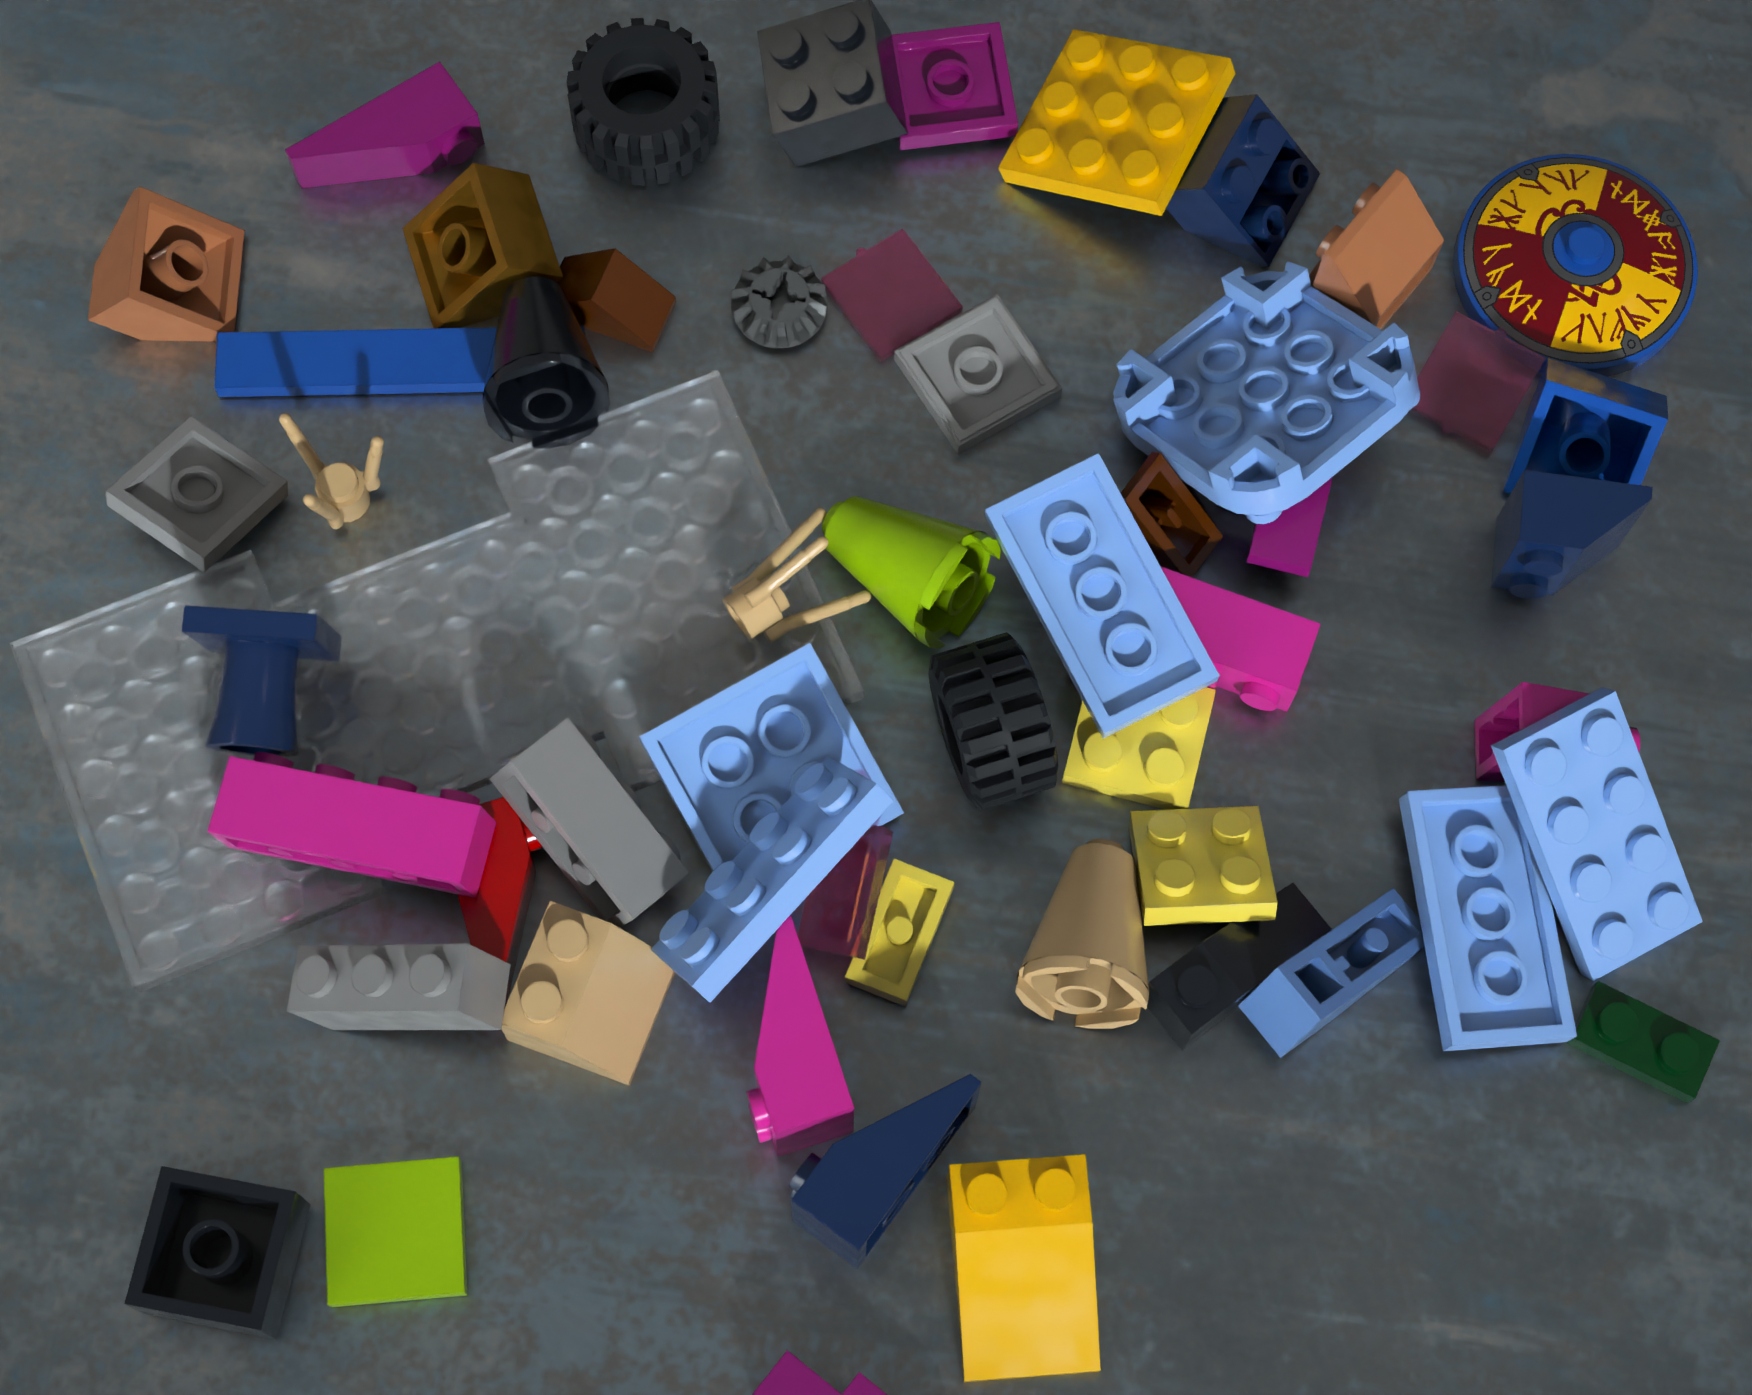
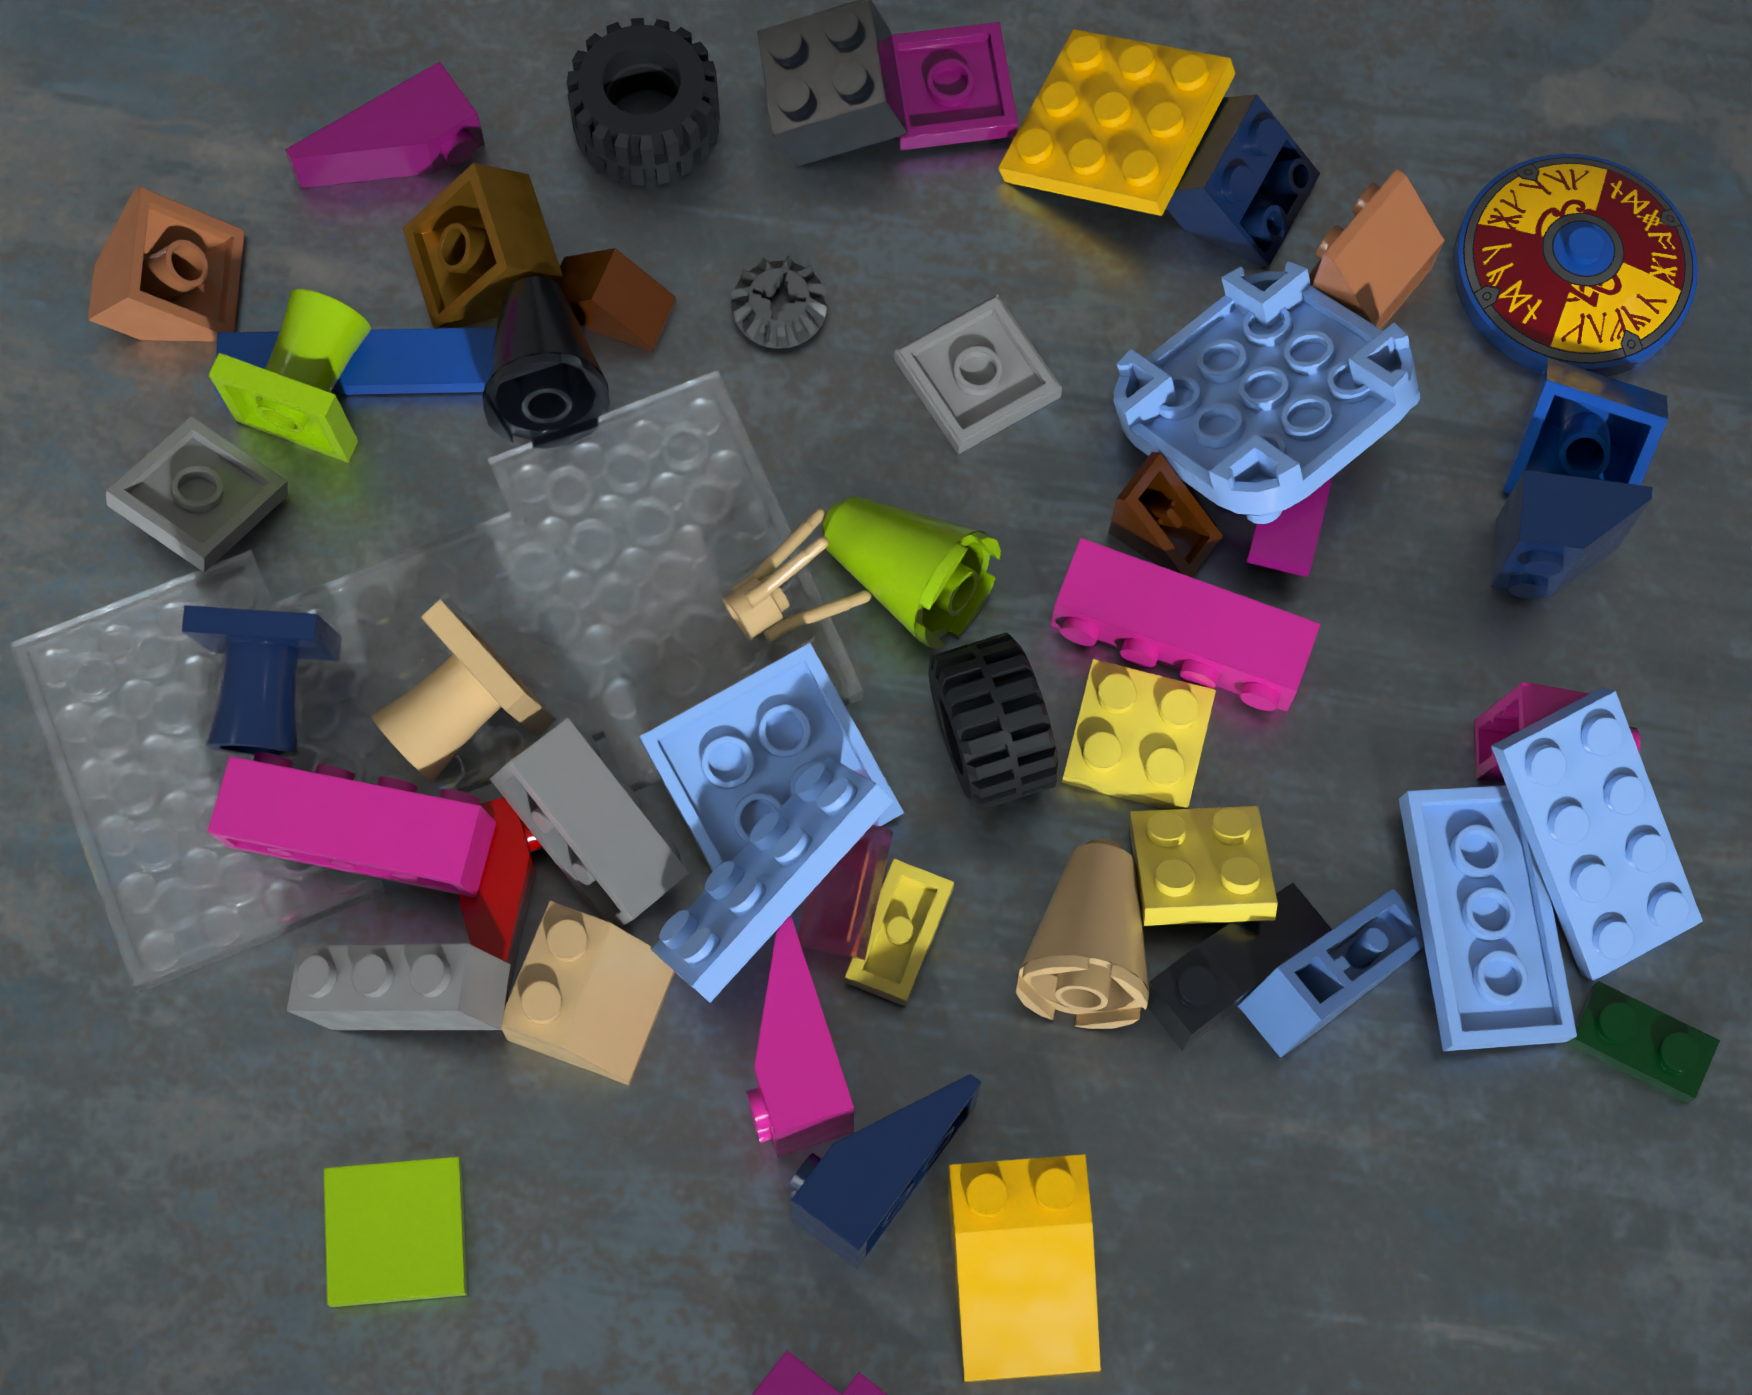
(218, 1252): black brick -> none
(295, 388): none -> lime plant
(340, 487): tan plant -> none
(456, 698): none -> tan plant
(891, 294): clear pink piece -> none
(1101, 595): light blue plate -> none
(1475, 381): clear pink piece -> none

